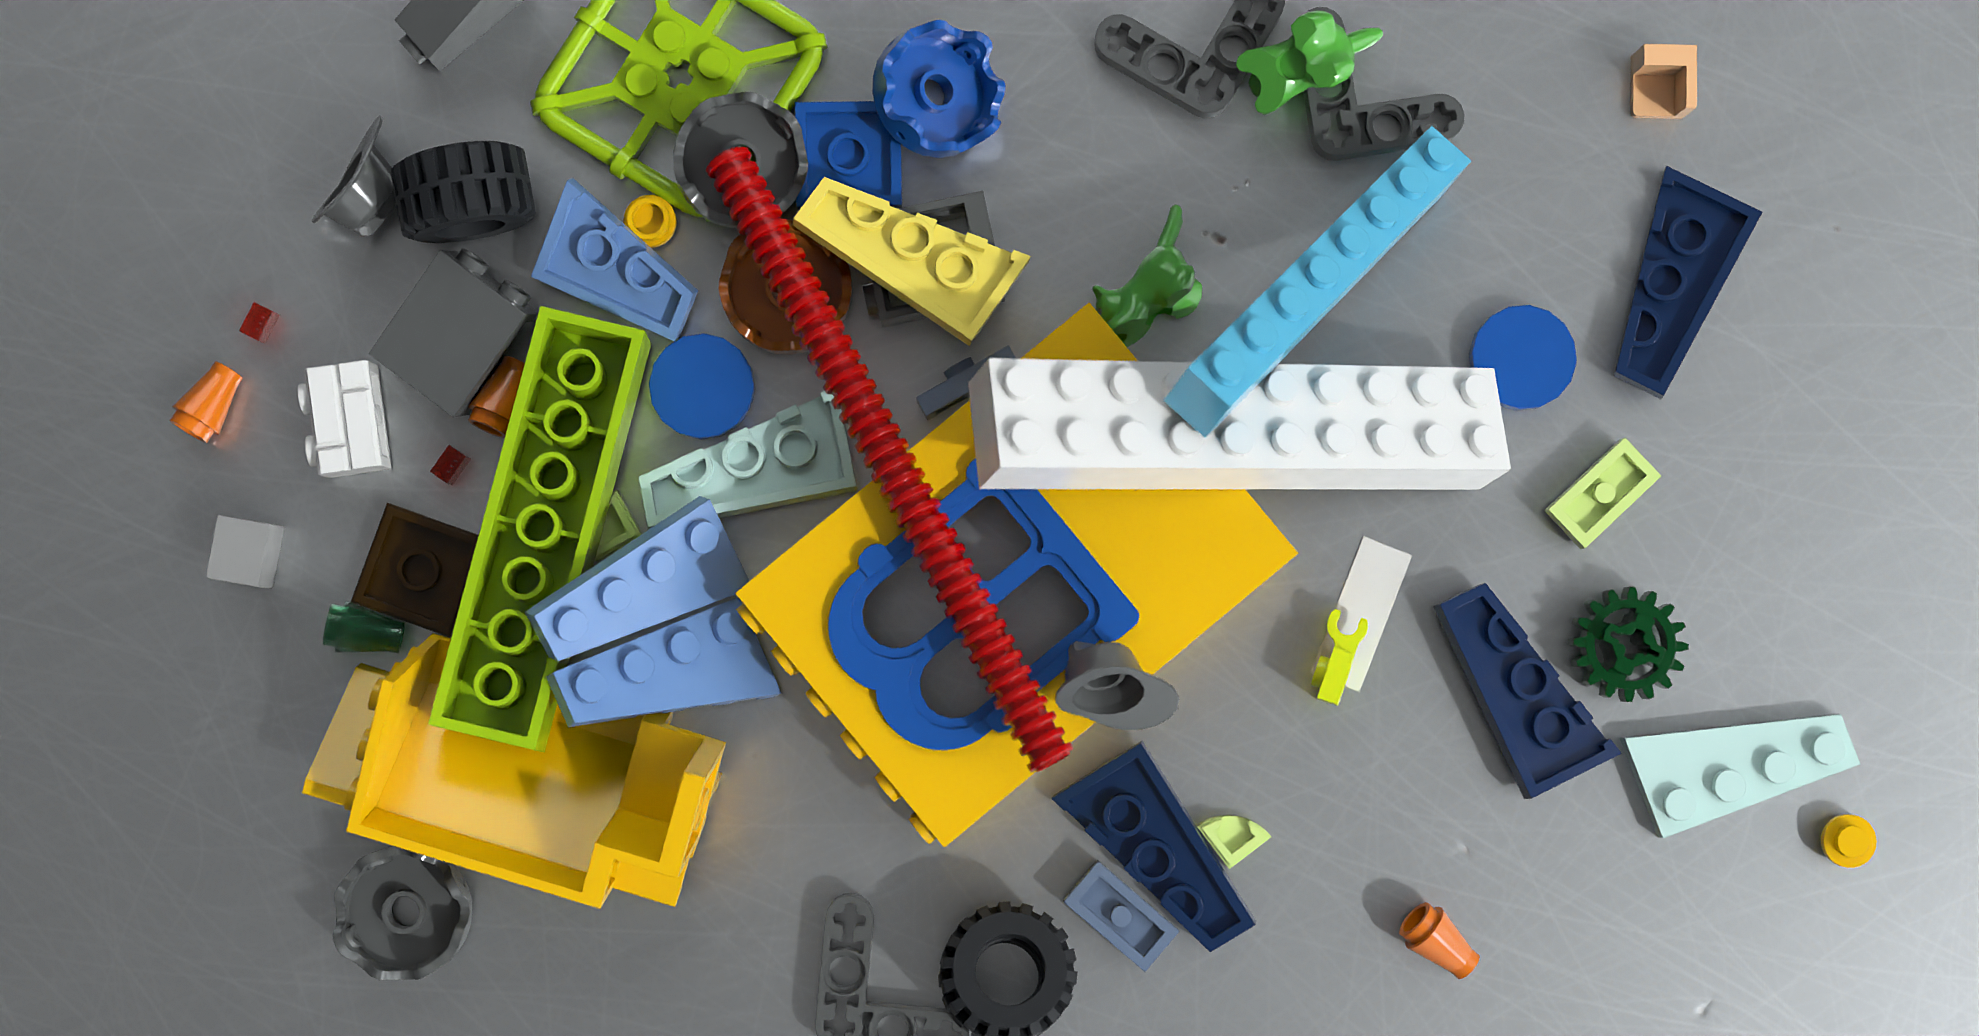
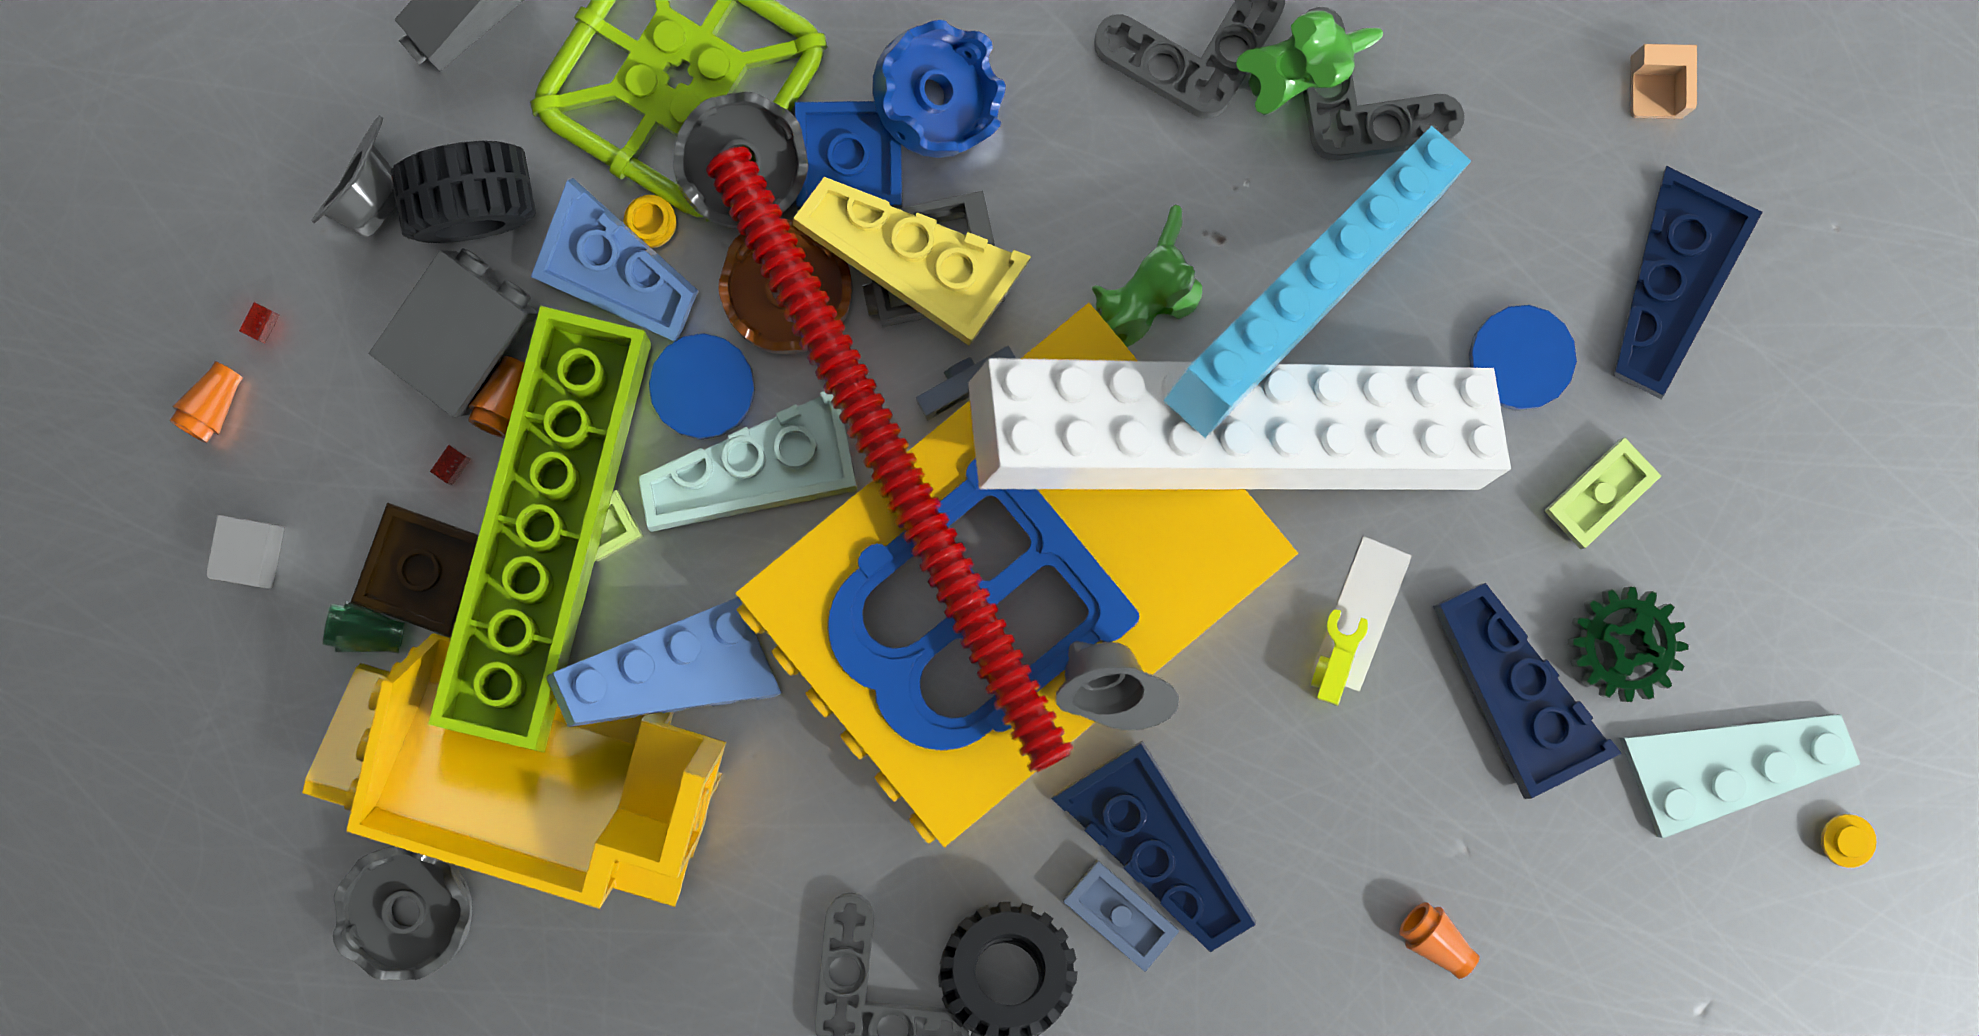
(345, 419): white brick -> none
(648, 581): medium blue wing -> none
(1232, 837): yellowish green tile -> none

